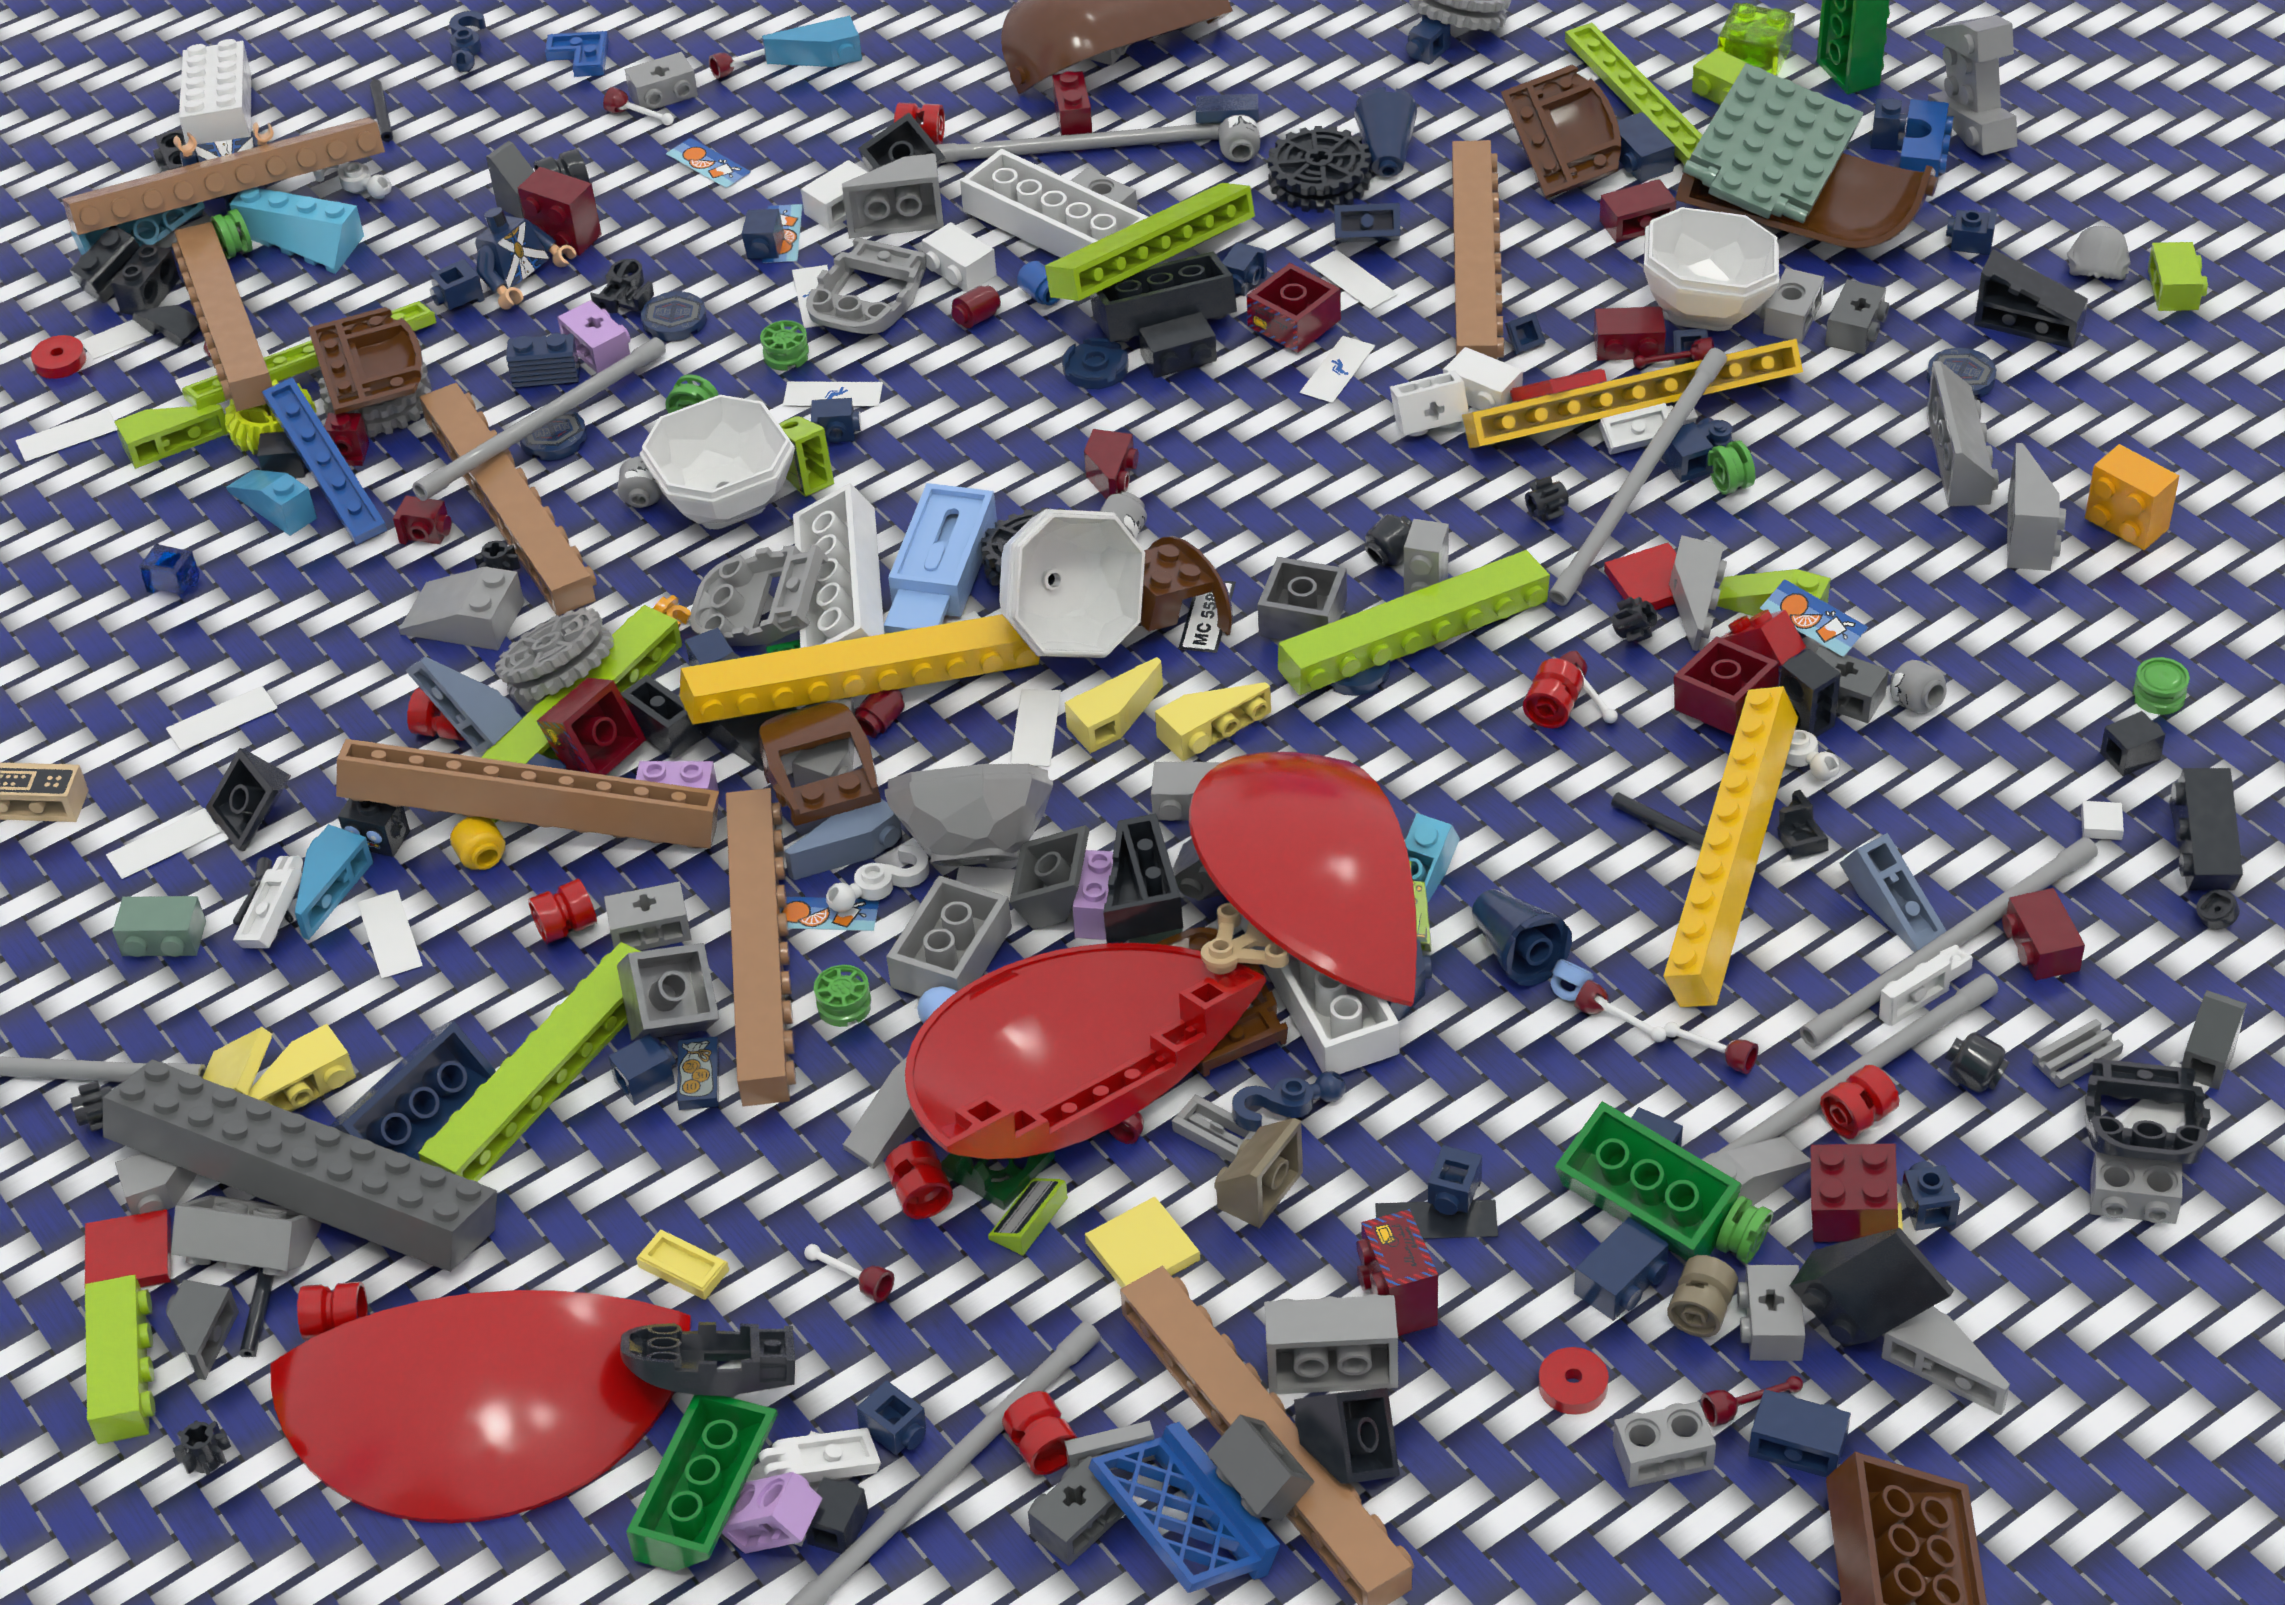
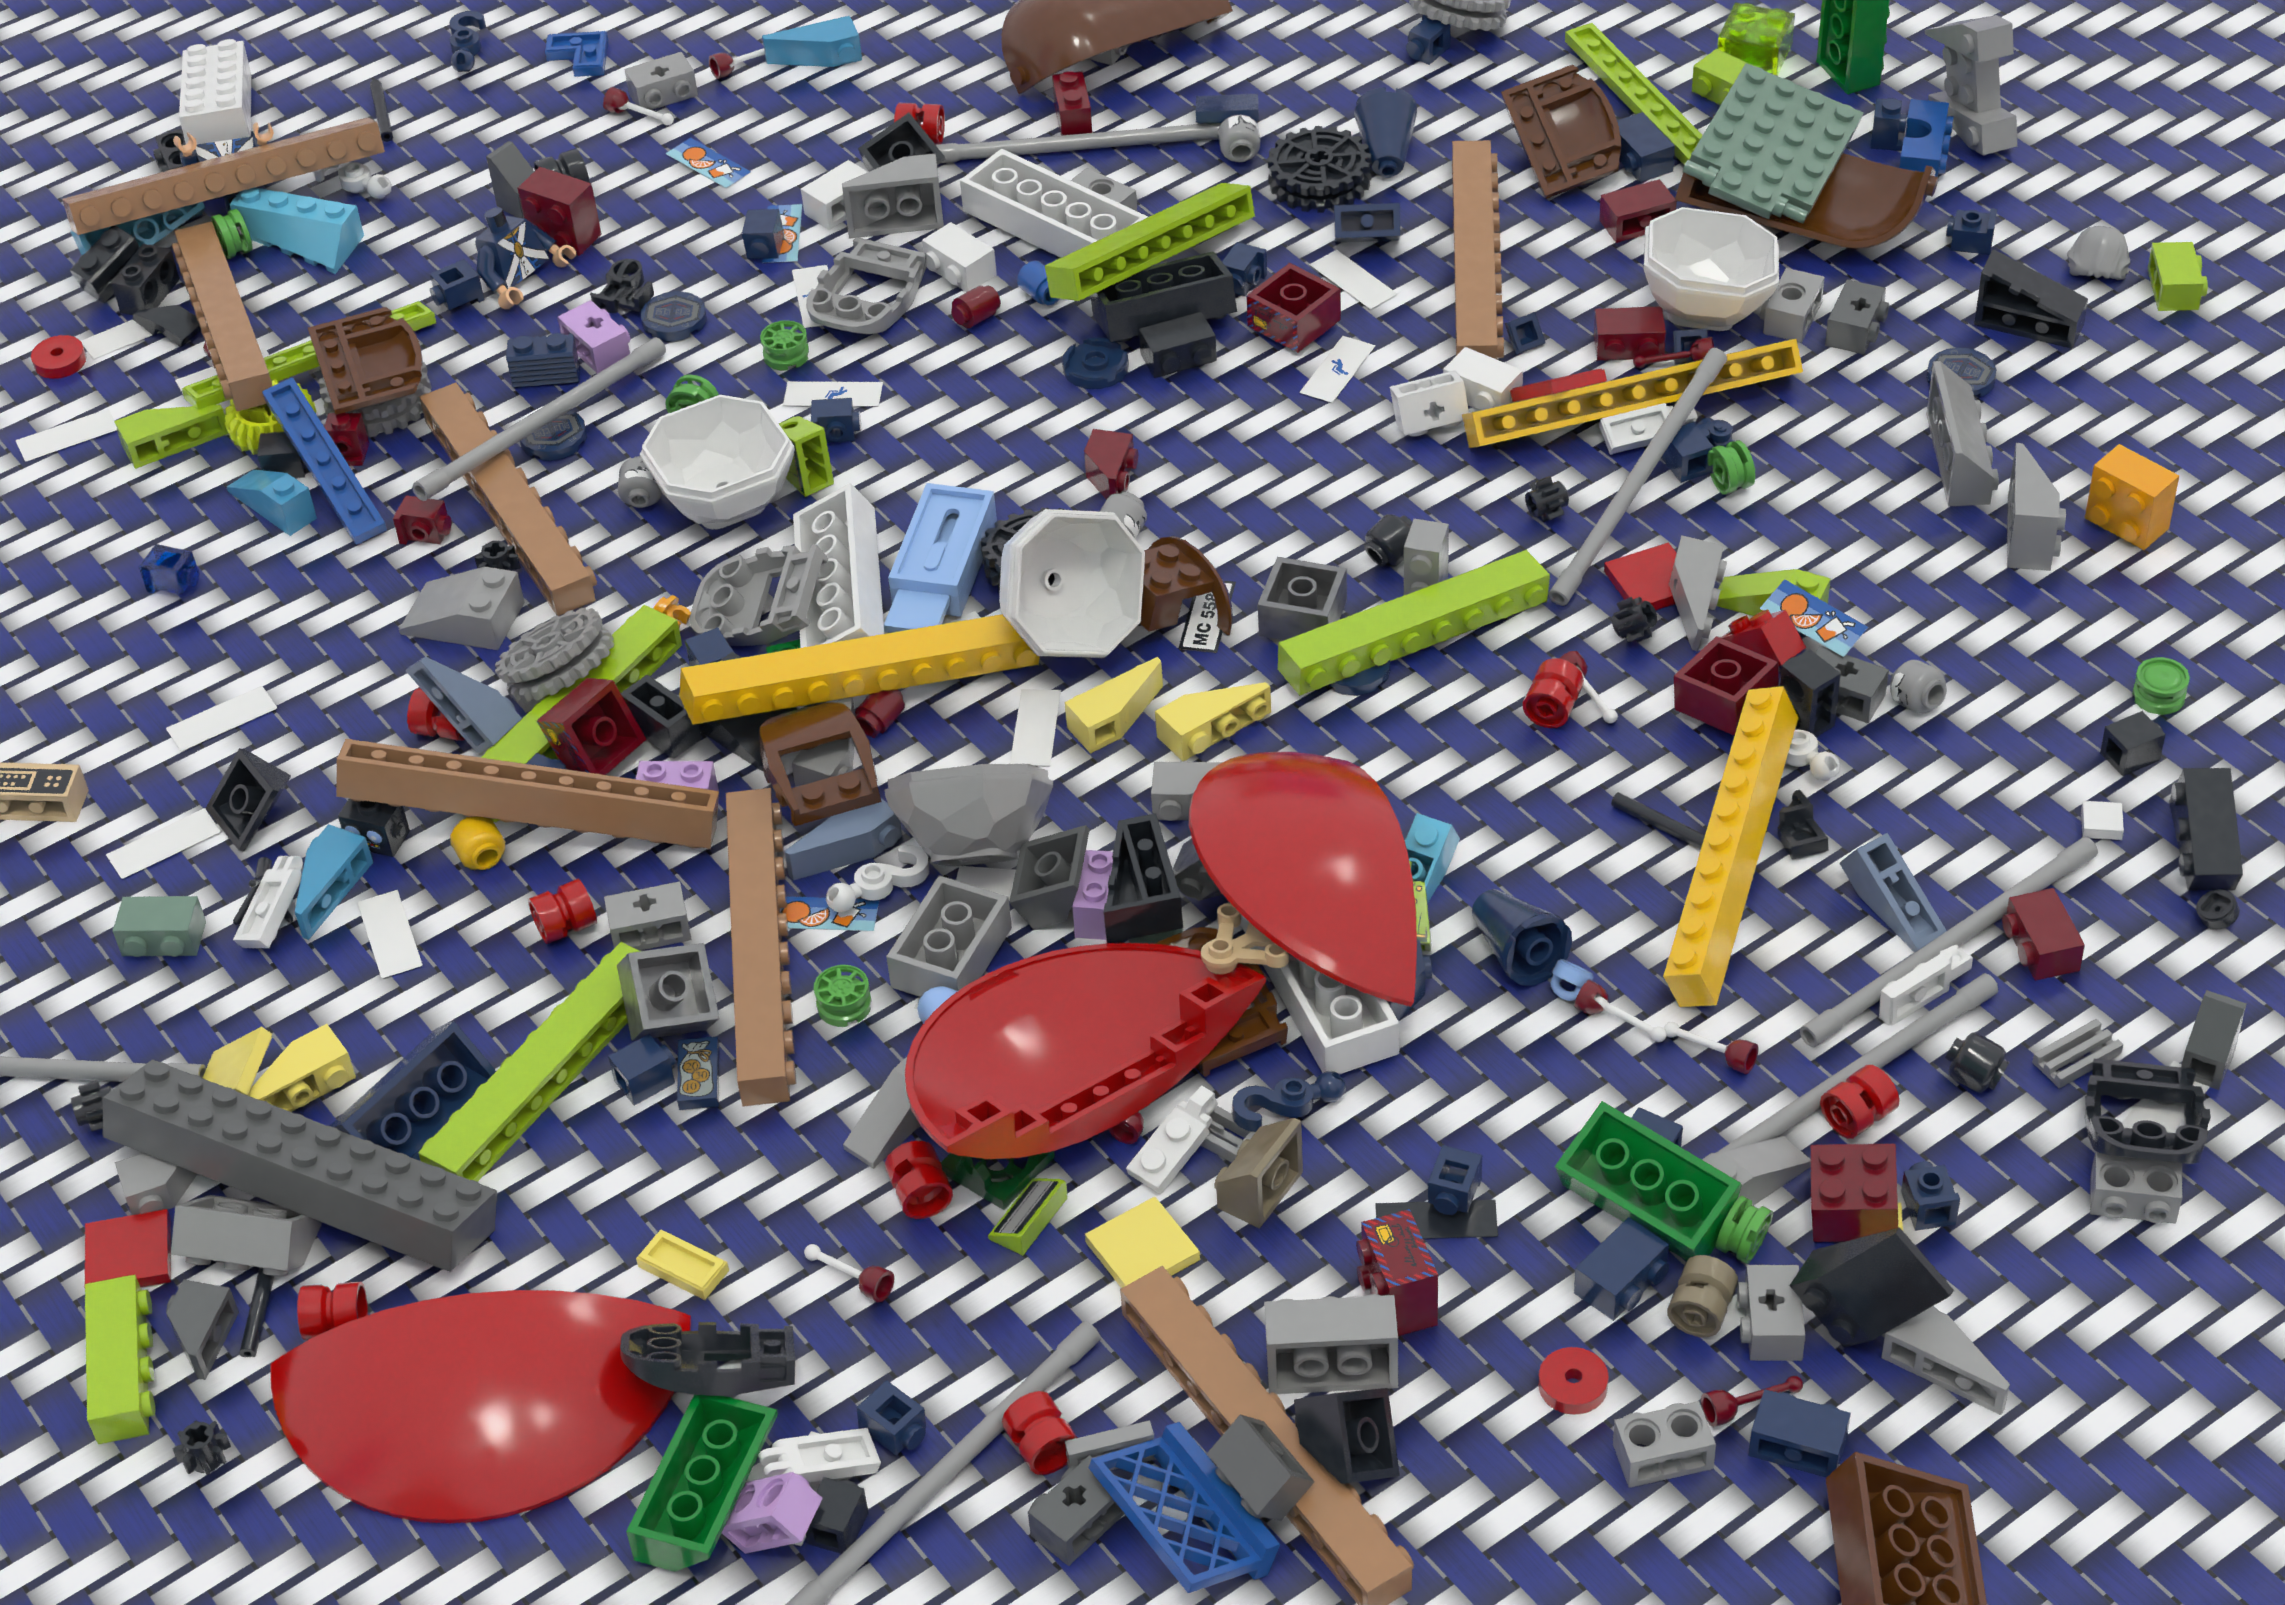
(1174, 1141): none -> white hinge

